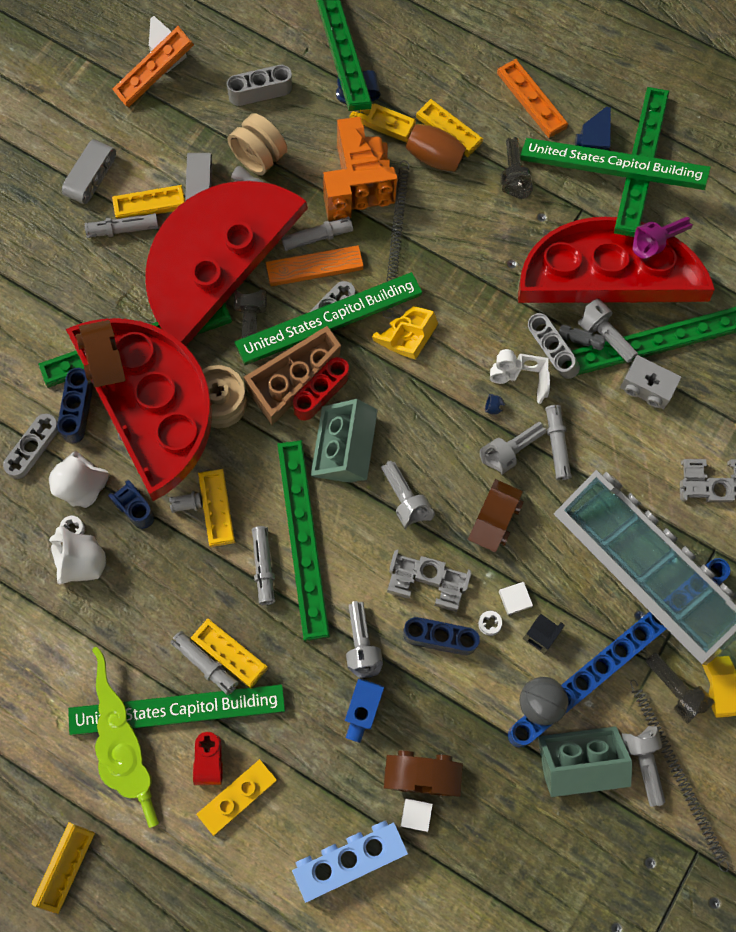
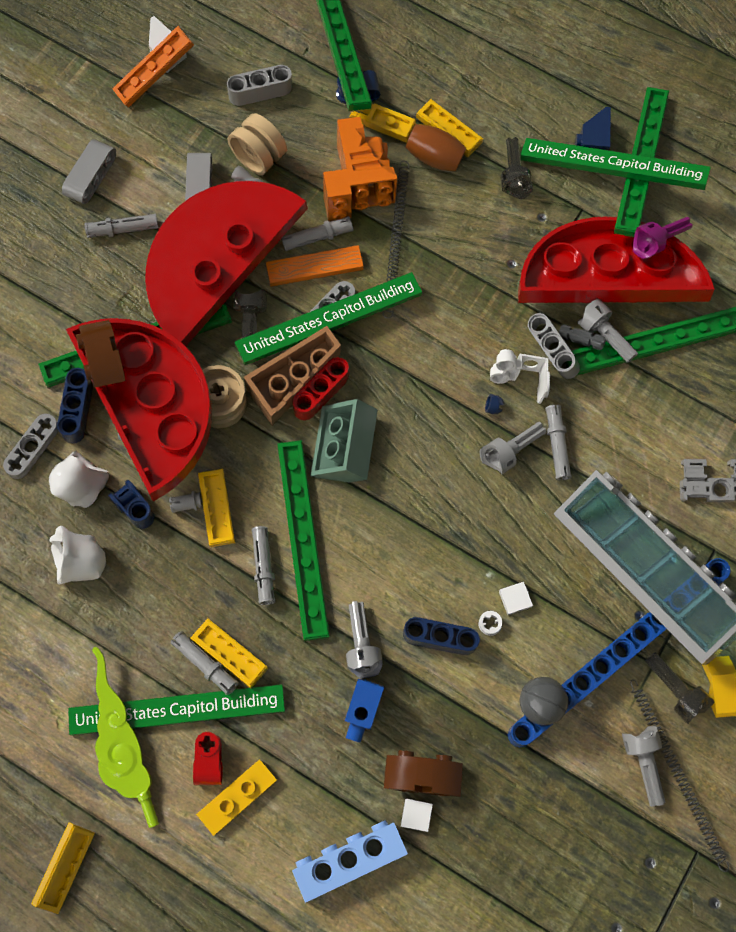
(73, 519): white bush -> none
(148, 202): yellow plate -> none
(409, 332): yellow slope -> none
(412, 507): light grey piece -> none
(451, 580): light grey piece -> none
(495, 516): reddish brown brick -> none
(532, 98): orange tile -> none
(543, 633): black panel -> none
(585, 761): sand green slope -> none
(662, 382): light grey brick -> none

